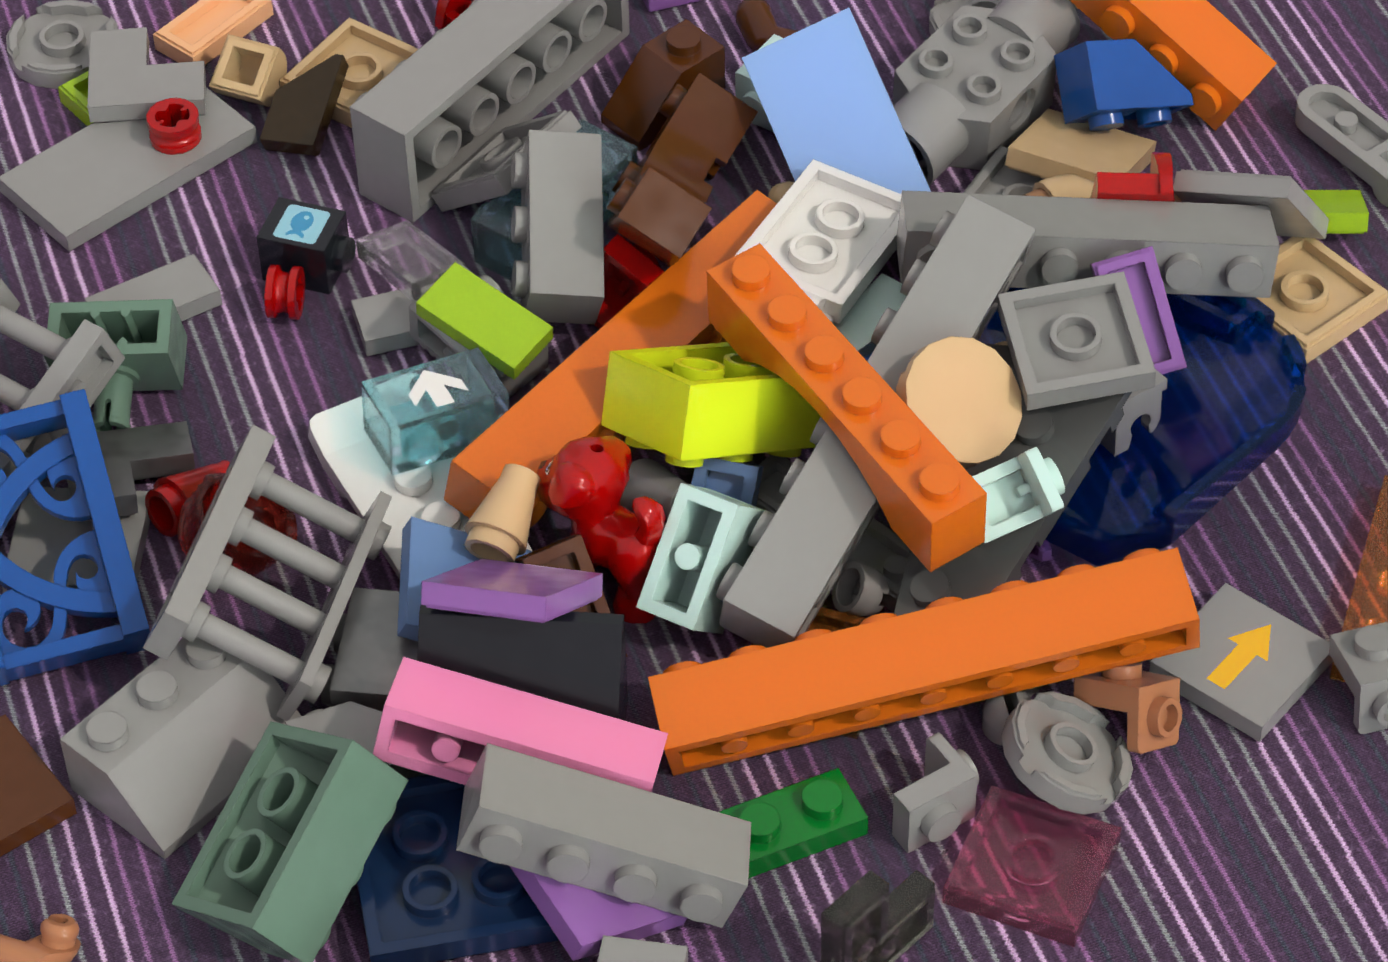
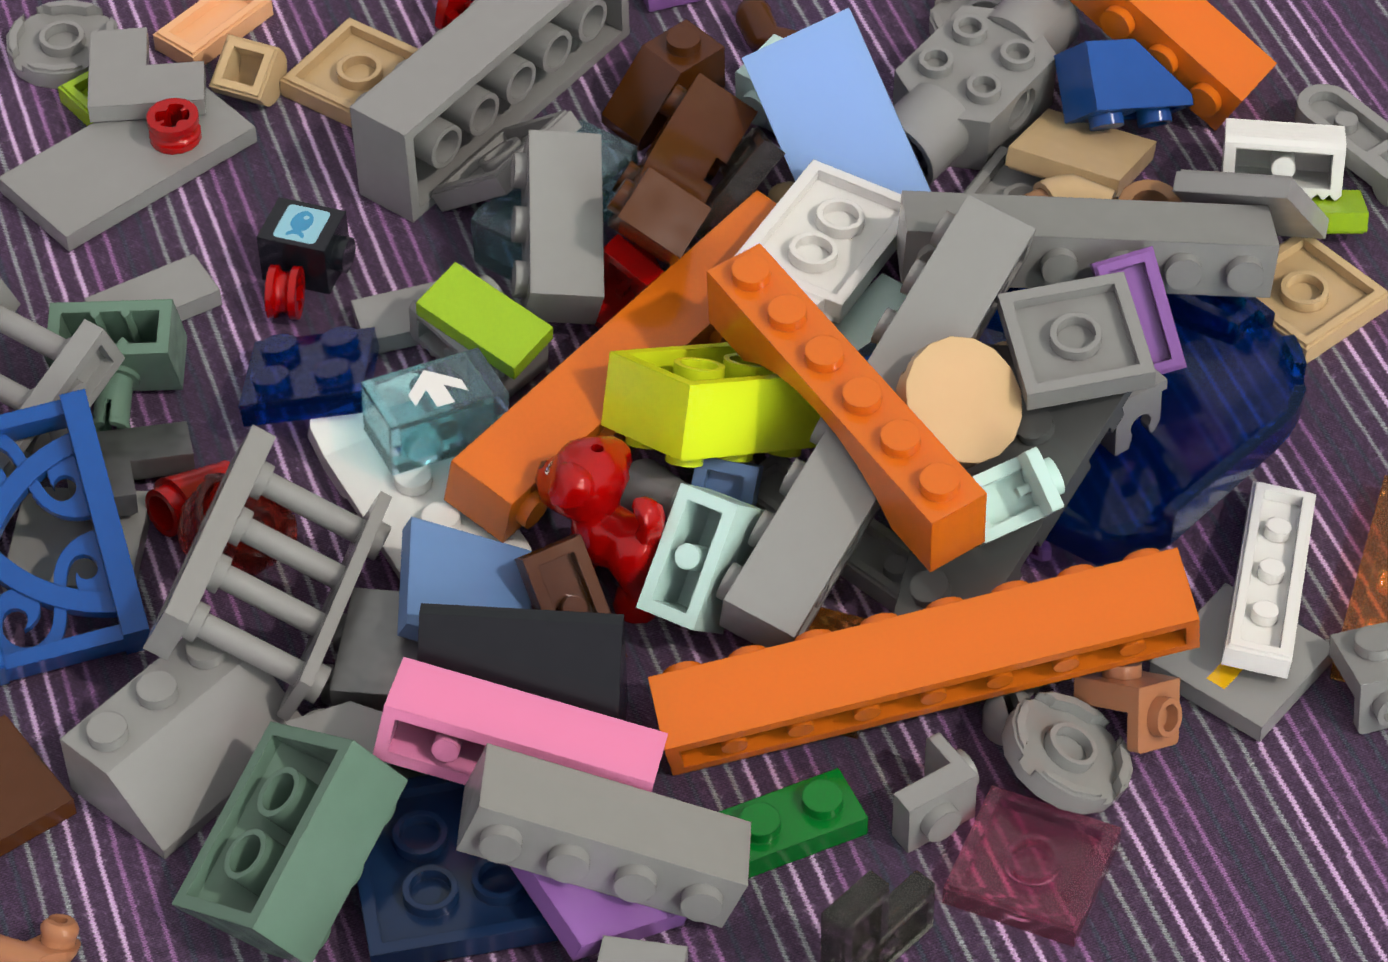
(304, 109): dark brown tile -> none
(308, 375): none -> clear blue plate
(405, 257): clear tile -> none
(504, 517): tan cone -> none
(511, 590): medium lavender tile -> none
(741, 176): none -> clear smoke tile
(859, 590): light grey hinge -> none
(1138, 186): red tile -> none
(1269, 580): none -> white tile
(1304, 151): none -> white brick

